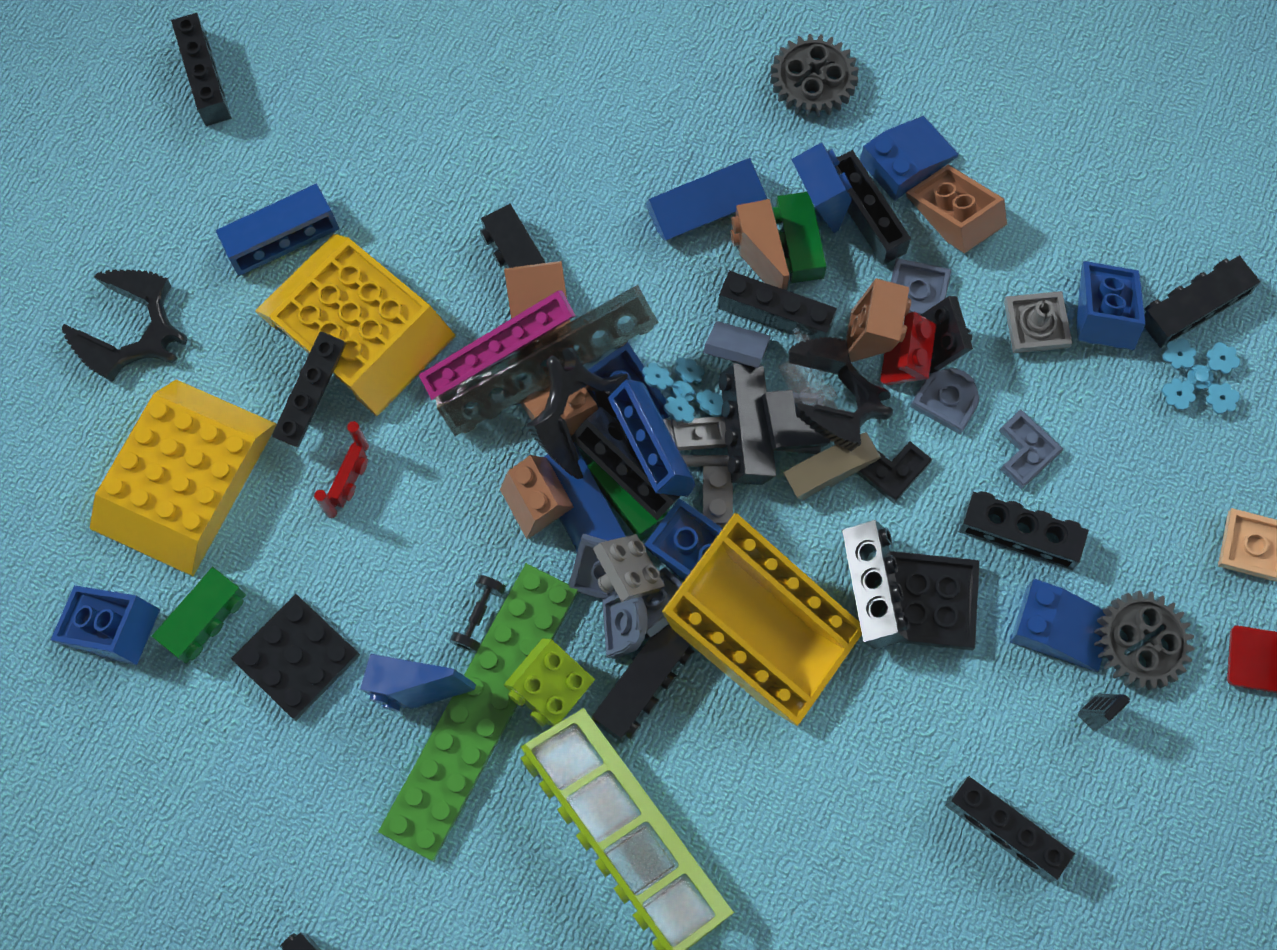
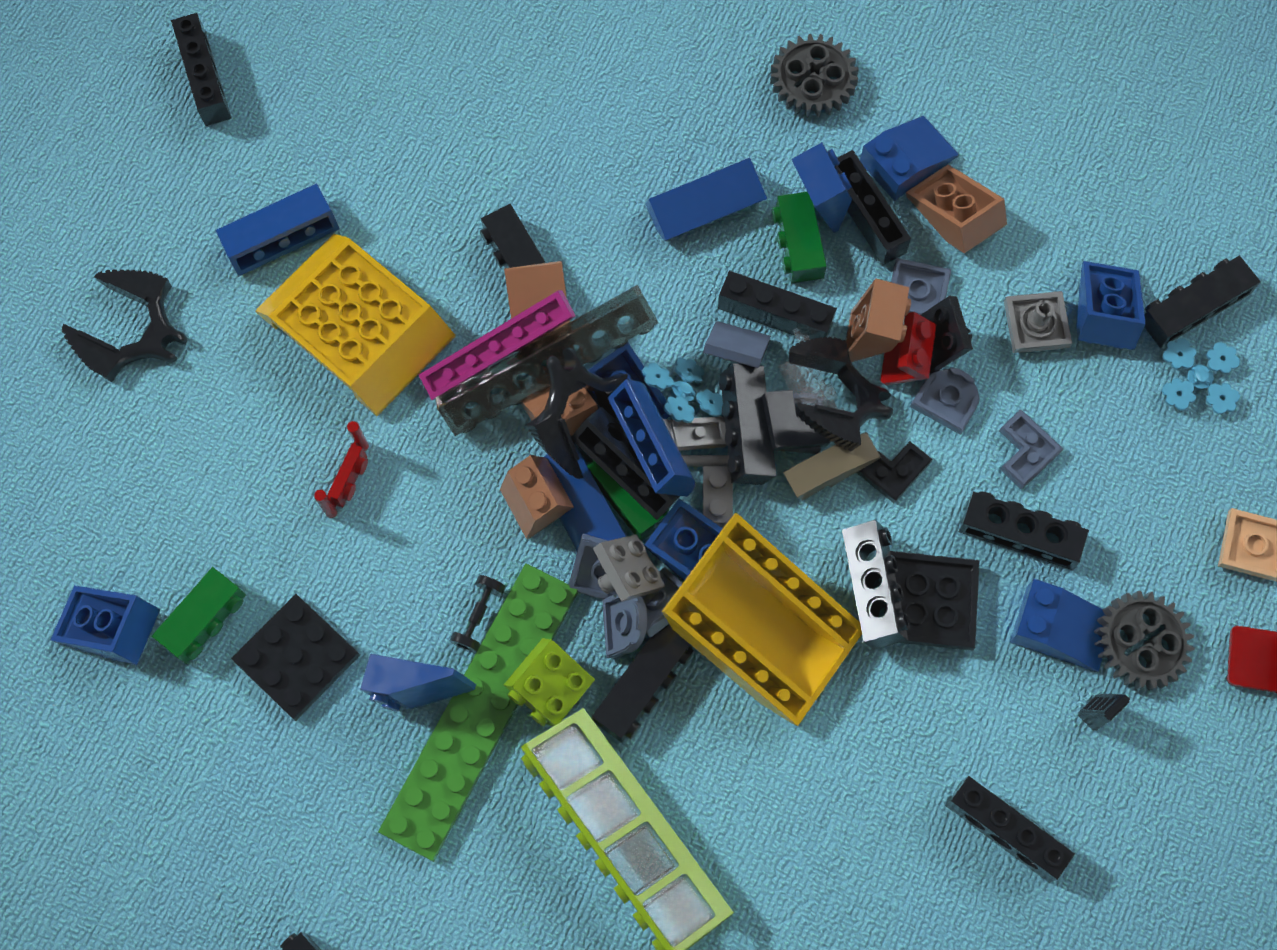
(179, 475): yellow slope -> none
(309, 389): black bracket -> none
(759, 242): nougat slope -> none

